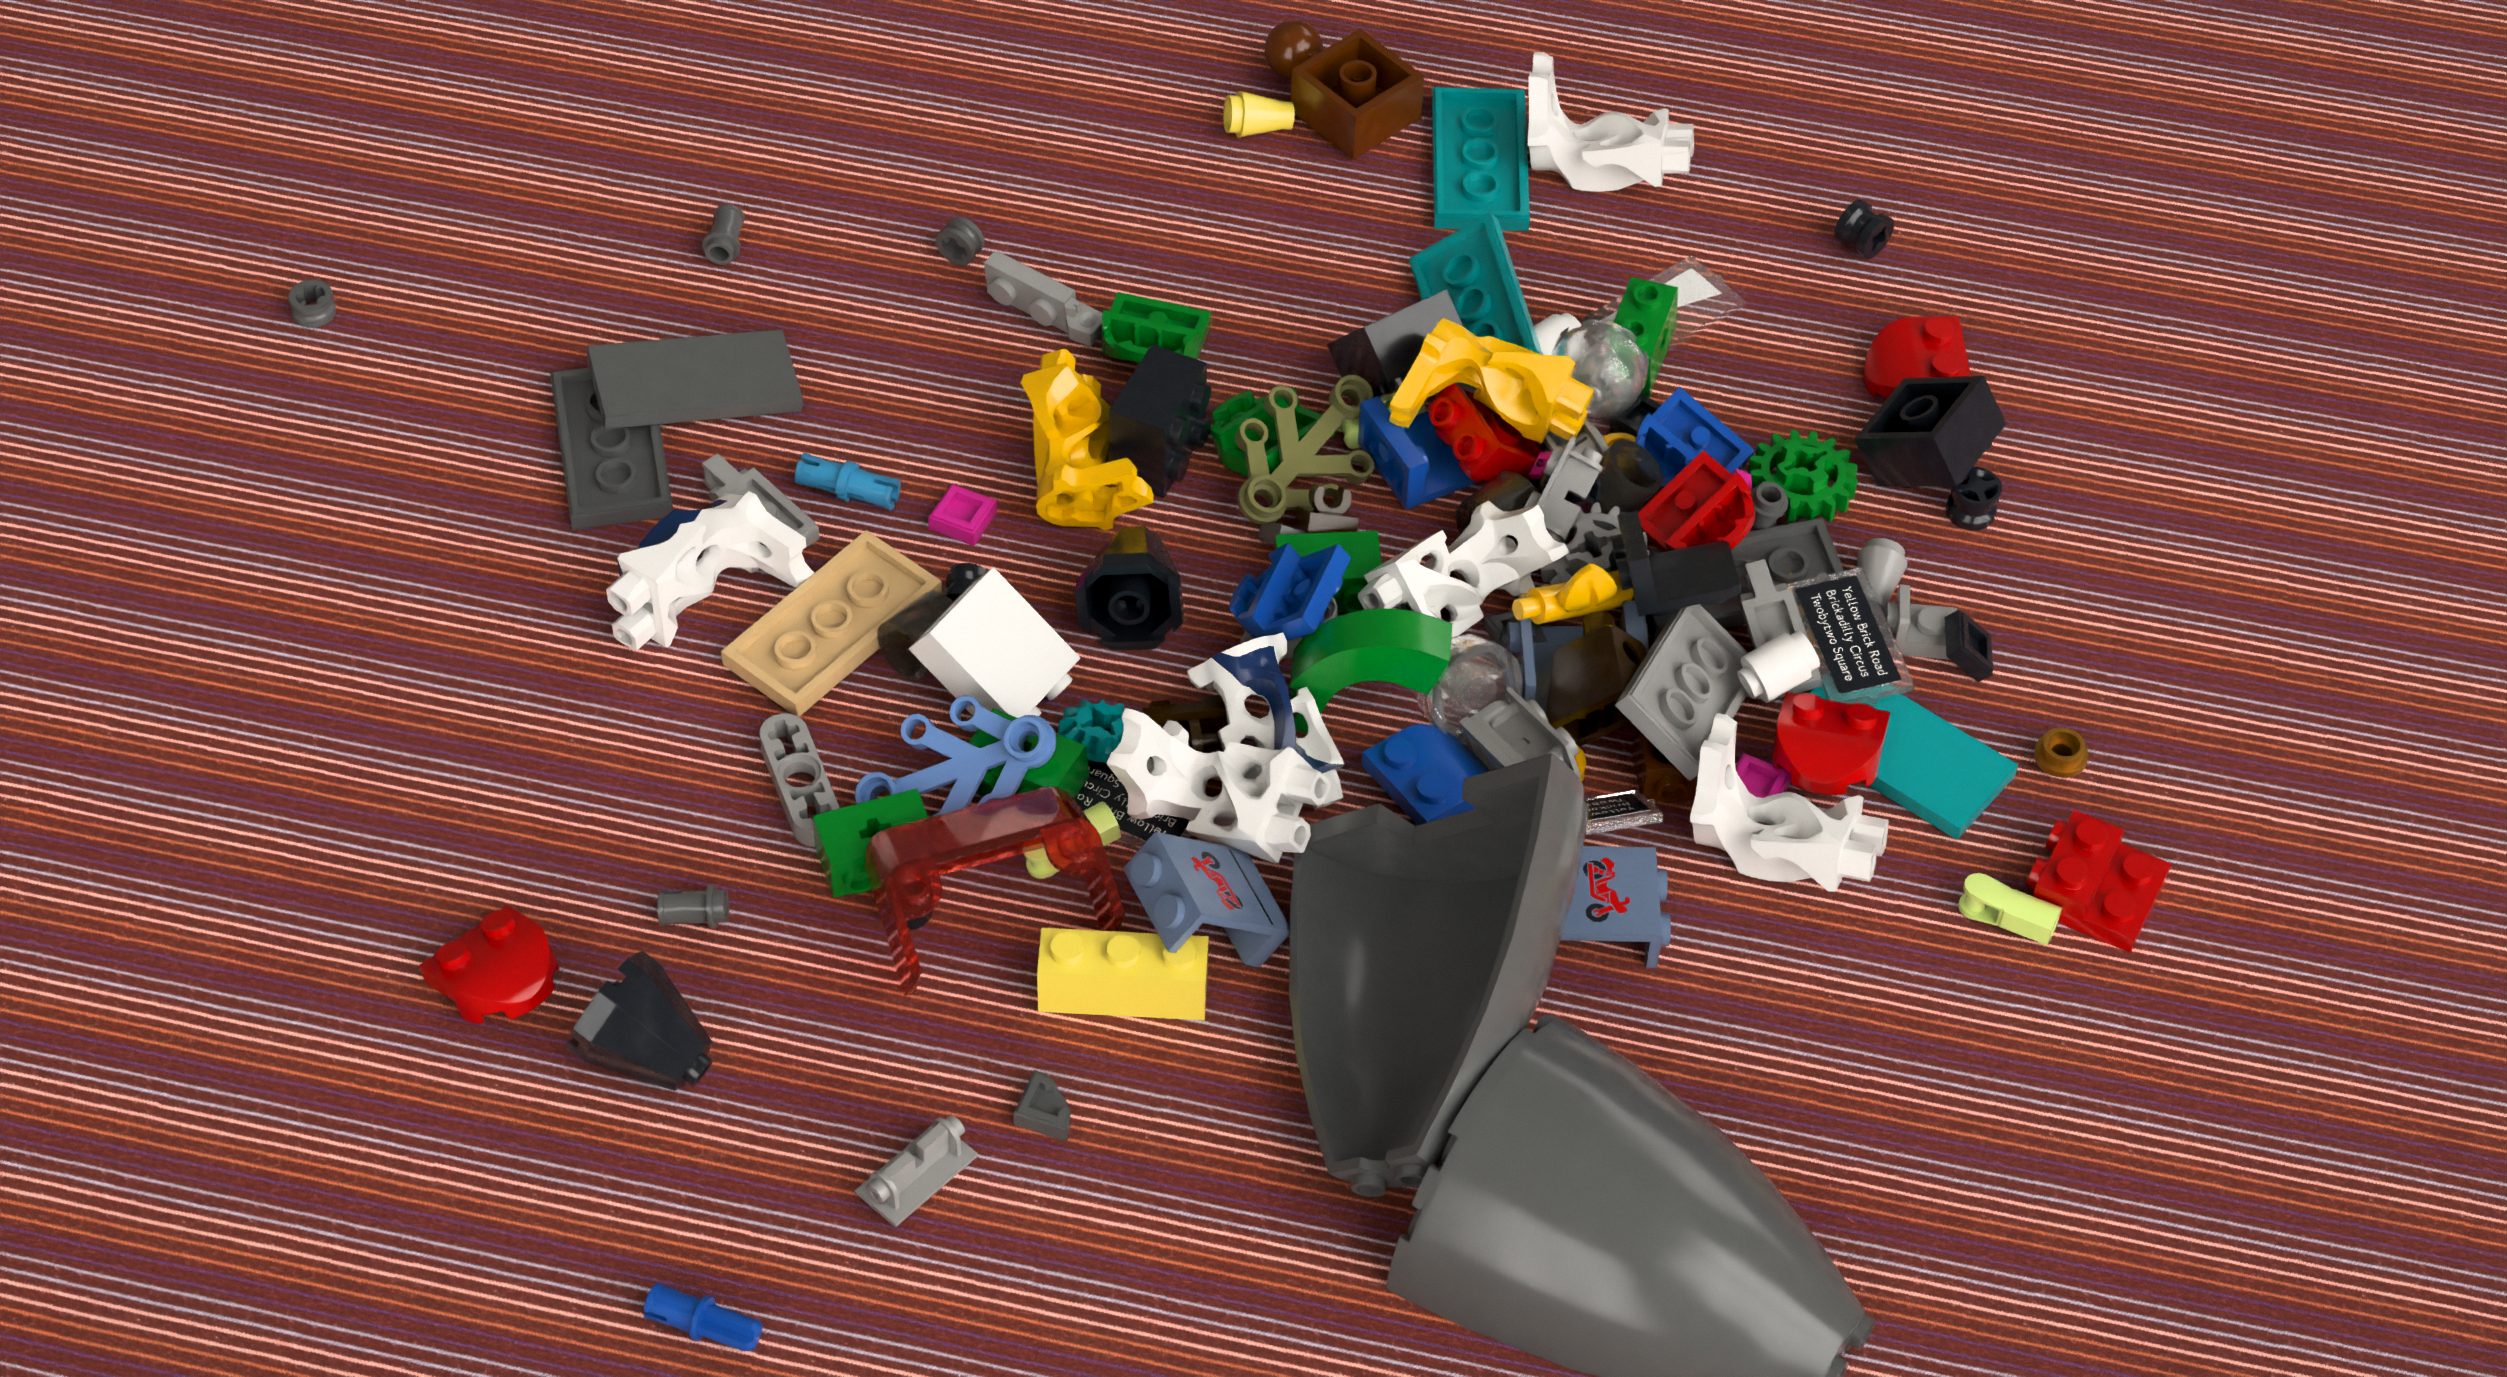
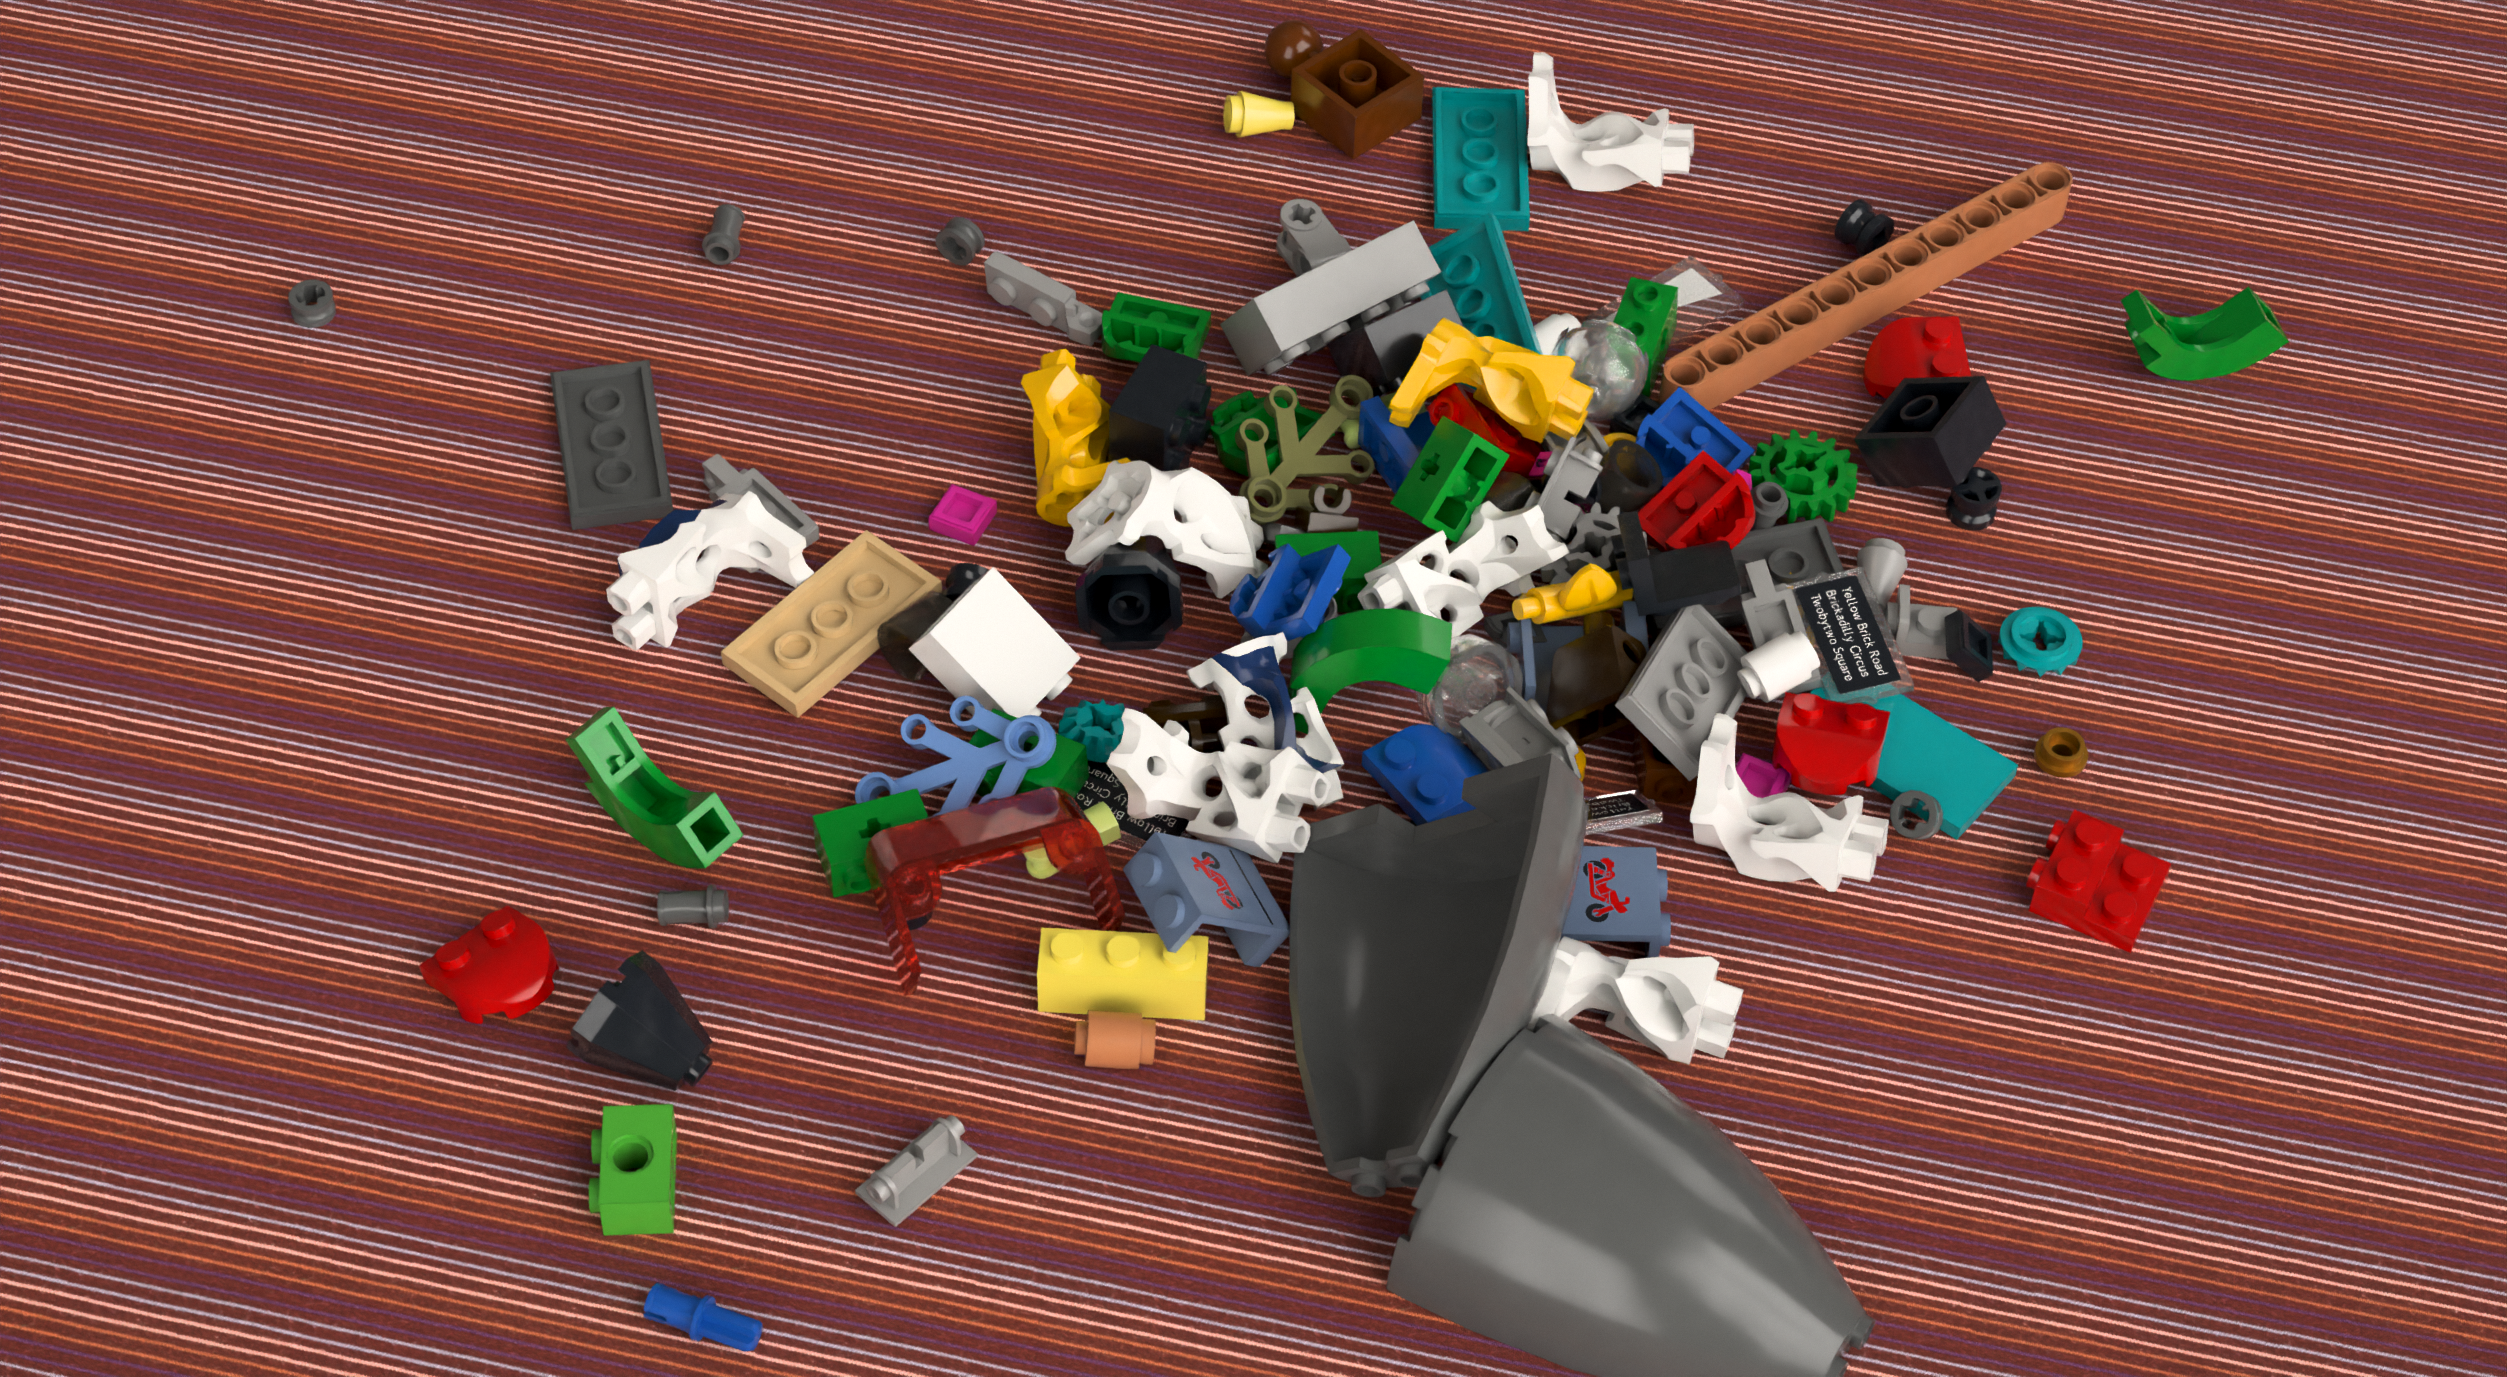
(642, 1198): none -> bright green brick
(650, 807): none -> green arch
(693, 379): dark grey tile -> none
(801, 760): light grey beam -> none
(847, 481): dark azure pin -> none
(1043, 1108): dark grey tile -> none
(1115, 1040): none -> nougat brick
(1211, 527): none -> white hips
(1308, 237): none -> light grey piece
(1331, 300): none -> brick
(1449, 478): none -> green brick
(1654, 1000): none -> white hips
(1869, 287): none -> nougat beam
(1910, 800): none -> dark grey bush
(2008, 908): yellowish green bar -> none
(2058, 634): none -> teal gear
(2203, 344): none -> green arch

